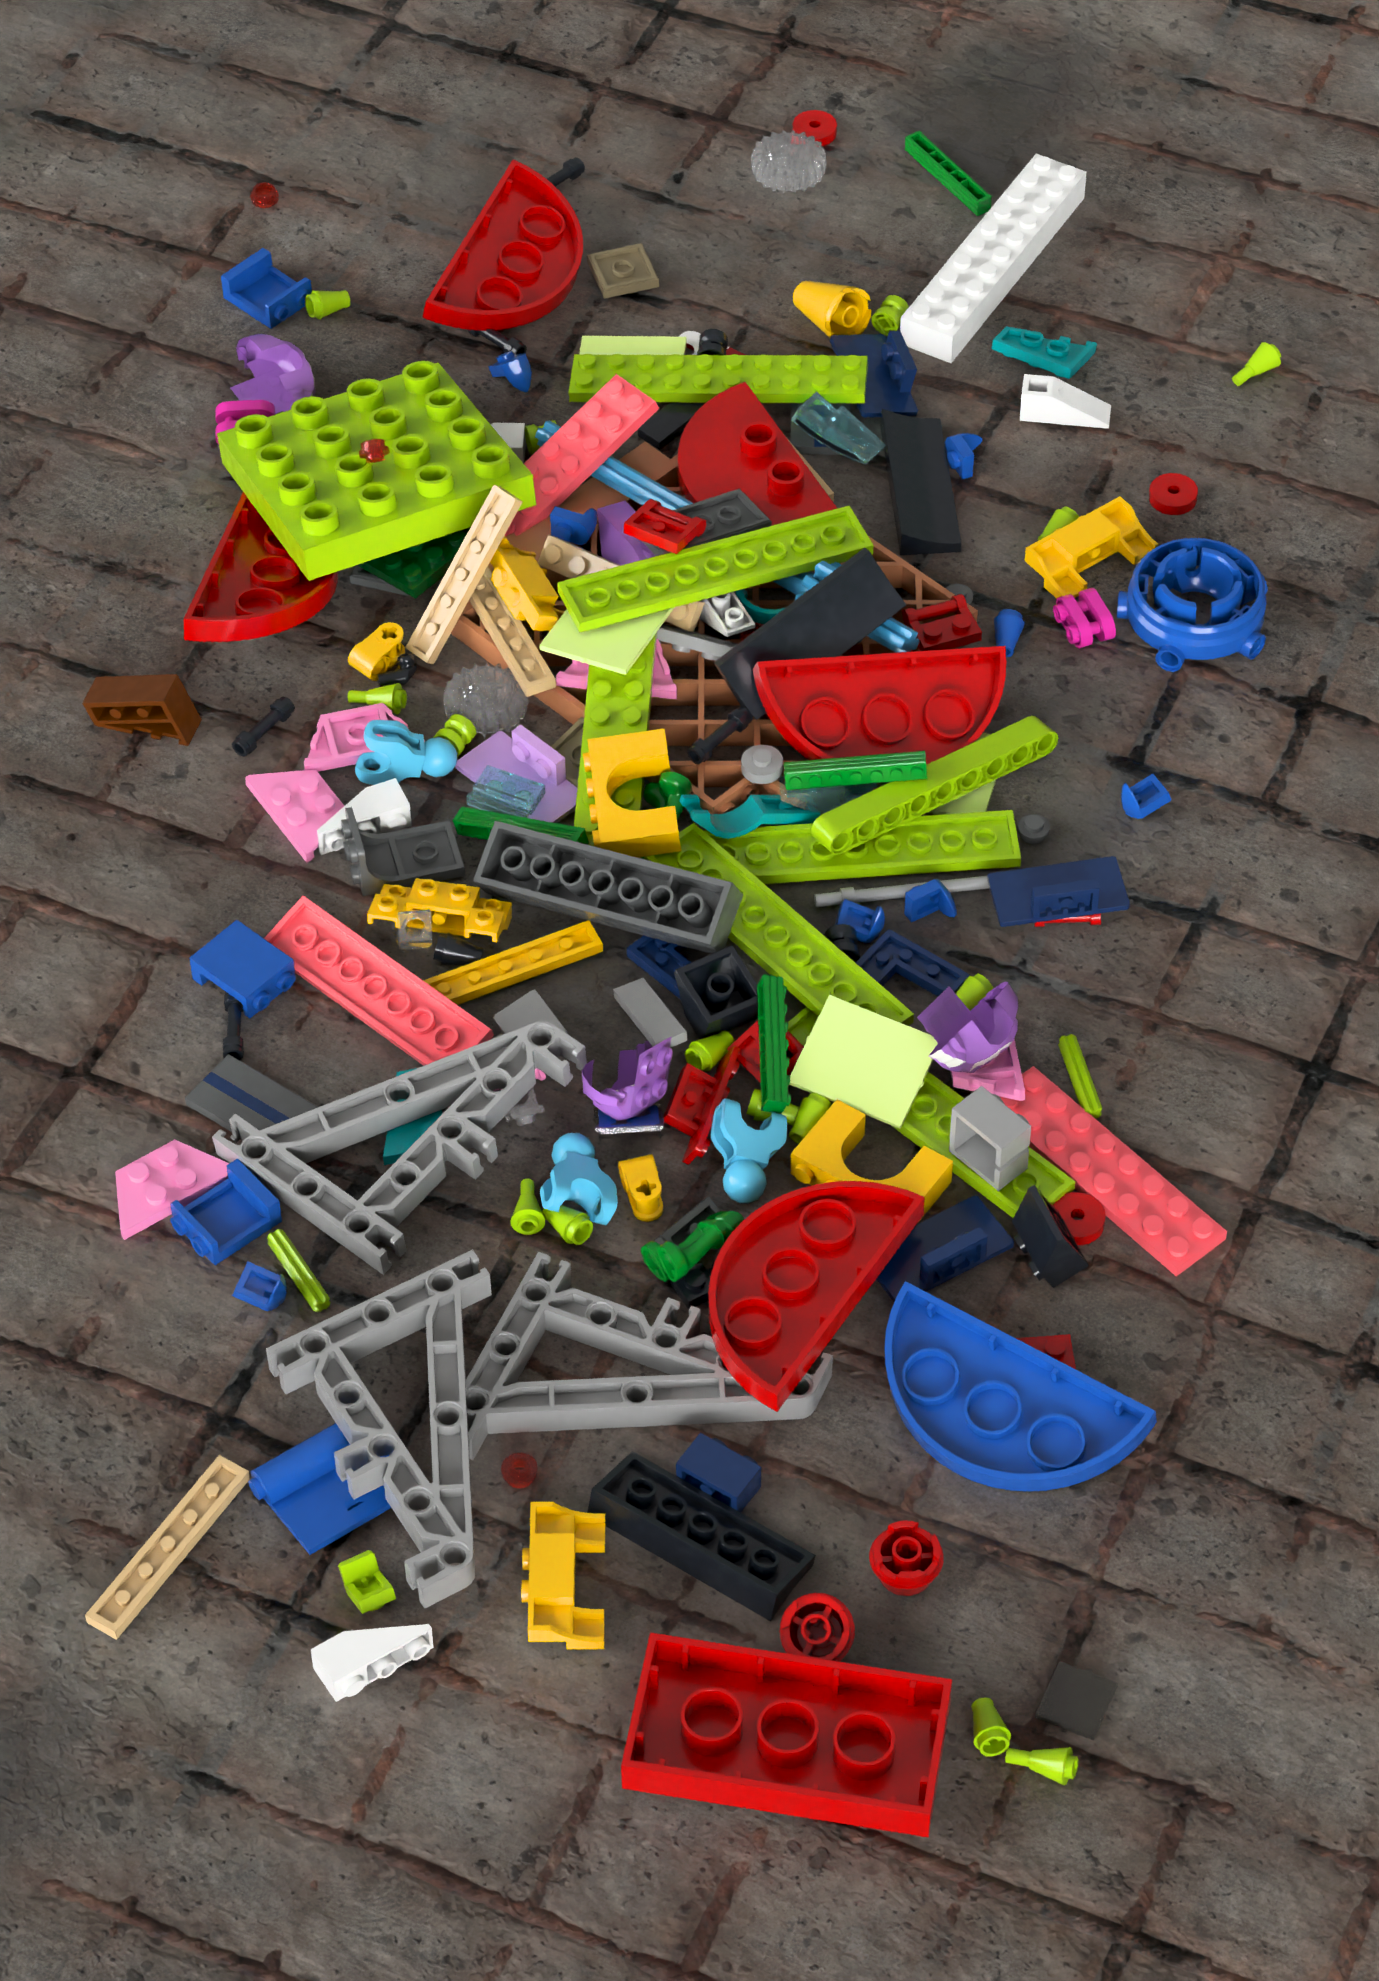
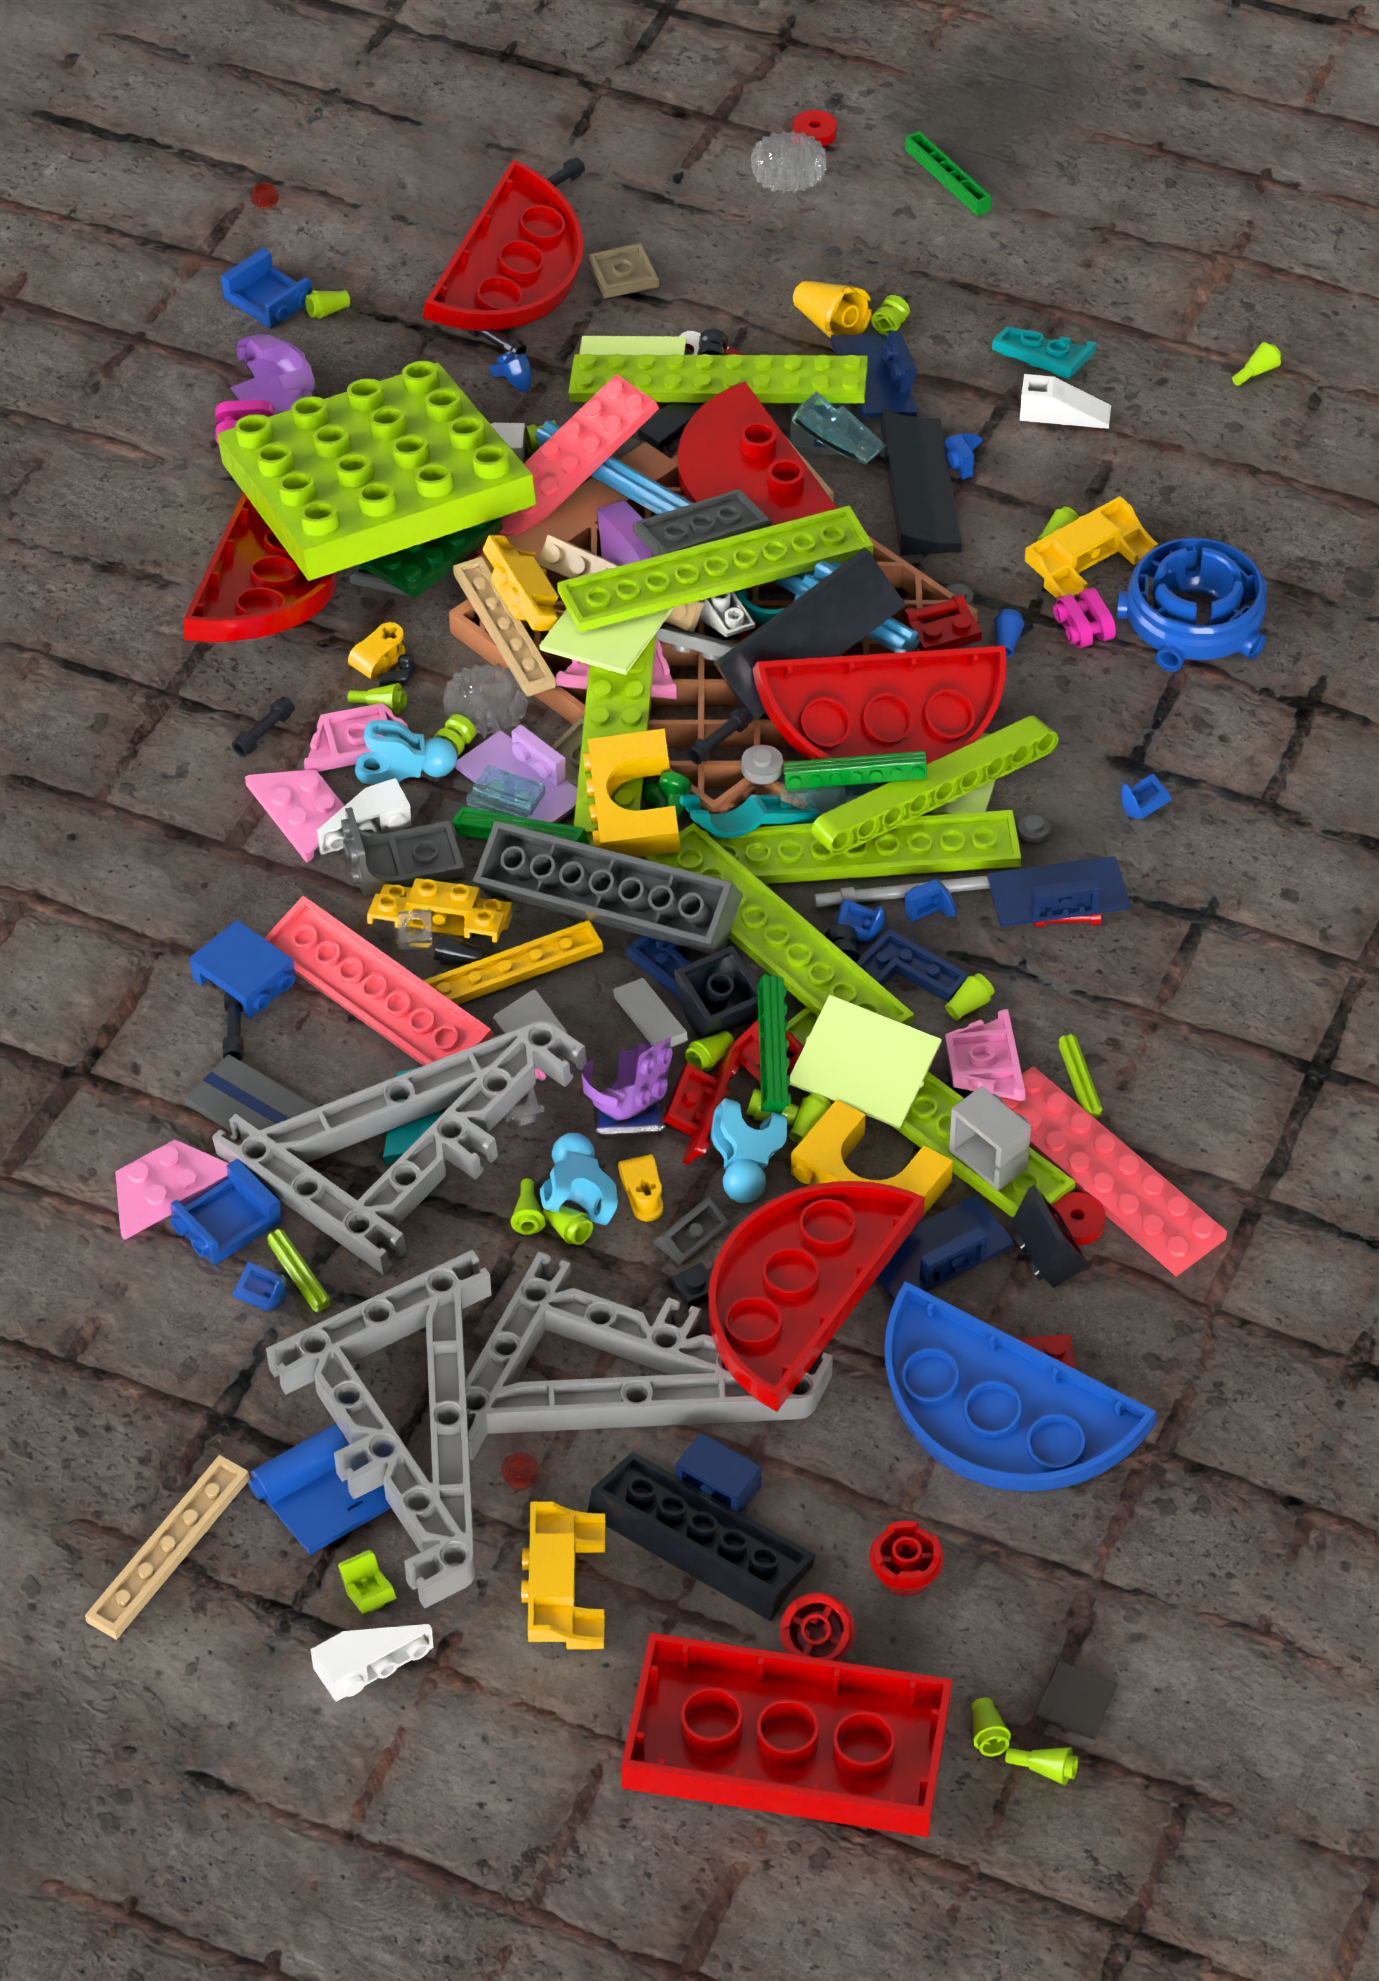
(144, 704): reddish brown wedge -> none
(374, 450): clear red plate -> none
(463, 574): plate -> none
(572, 525): blue plate -> none
(663, 526): red plate -> none
(675, 1261): green piece -> none
(975, 1036): medium lavender animal -> none
(992, 258): white brick -> none
(1173, 494): red piece -> none

